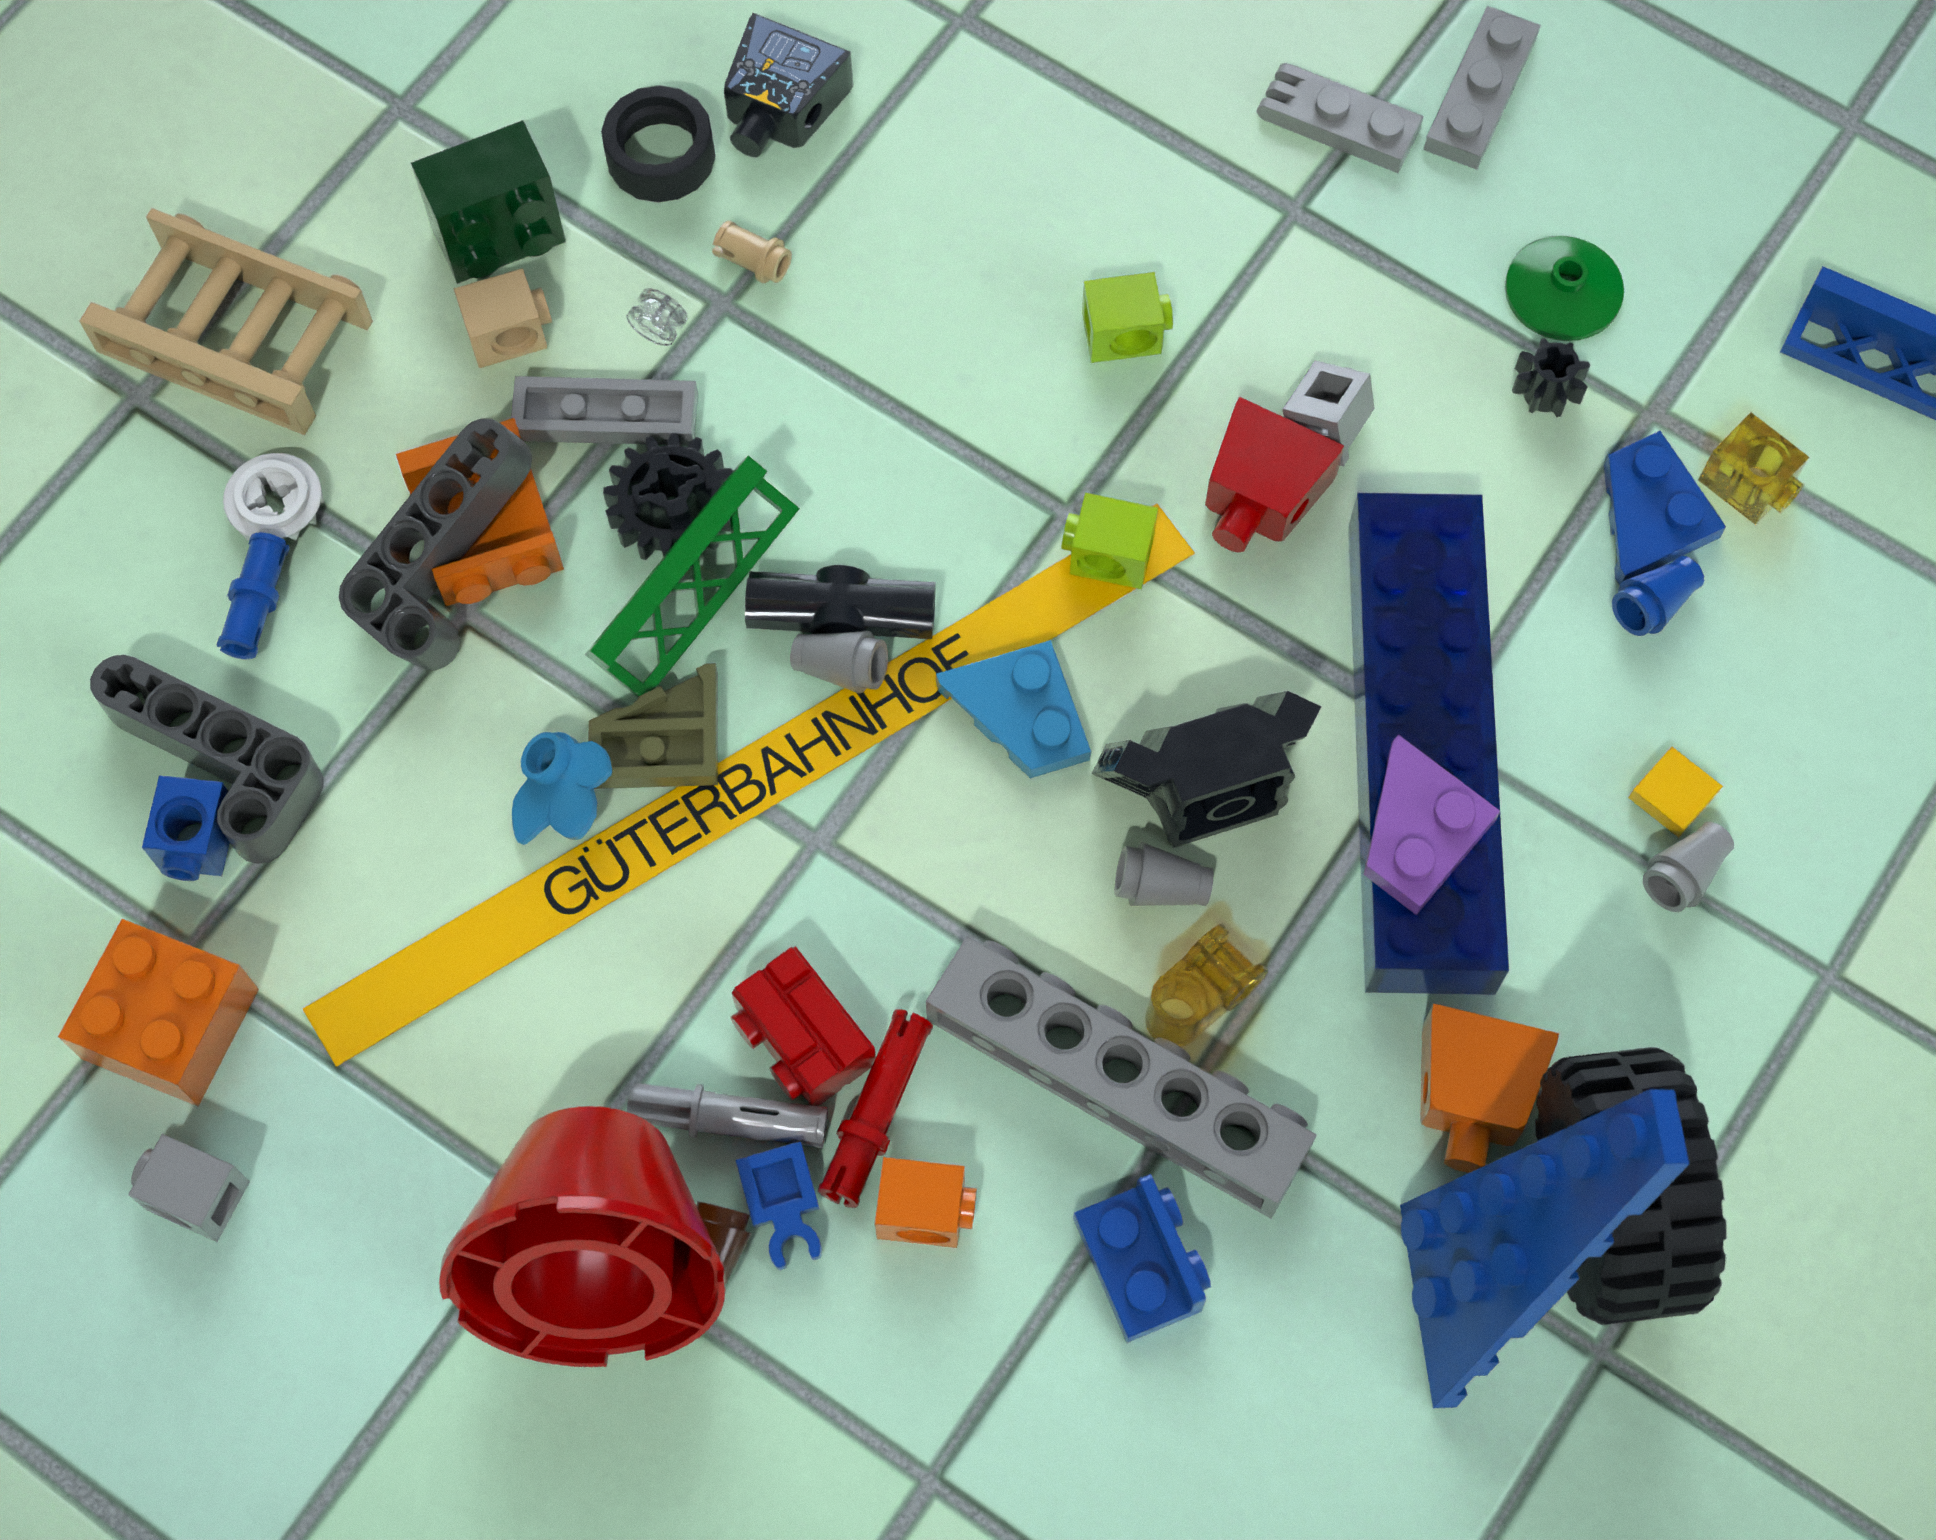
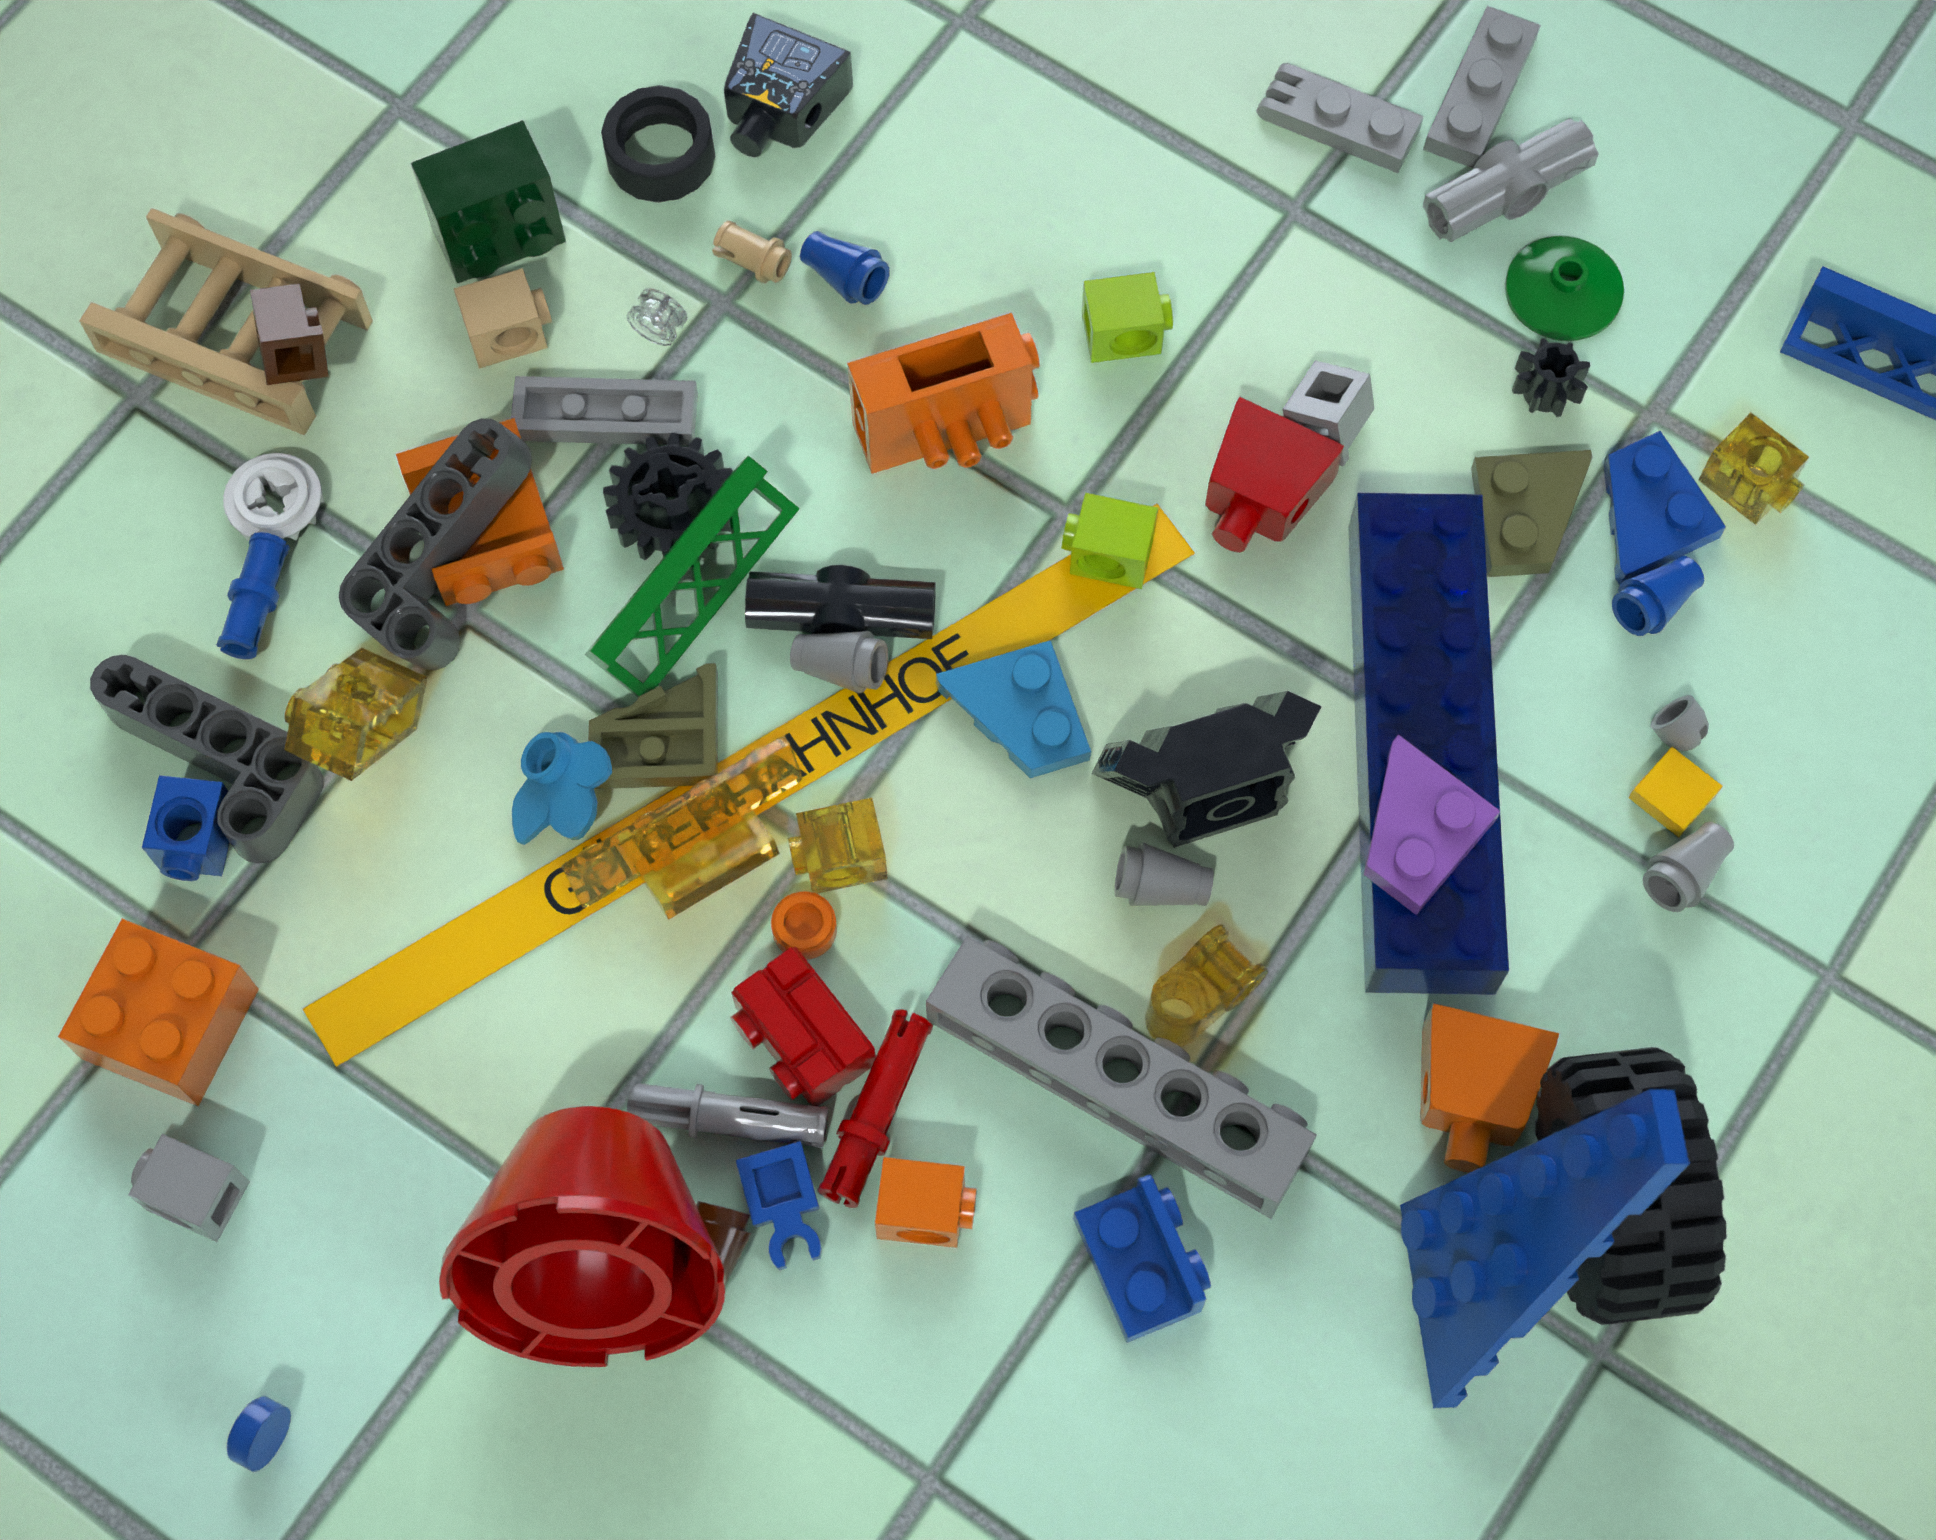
(258, 1433): none -> blue tile
(288, 335): none -> reddish brown brick
(354, 713): none -> clear yellow brick
(693, 840): none -> clear yellow bracket
(804, 922): none -> orange tile
(839, 846): none -> clear yellow brick
(848, 268): none -> blue cone
(944, 395): none -> orange piece
(1510, 179): none -> light grey piece
(1527, 507): none -> olive wing
(1681, 724): none -> light grey hinge

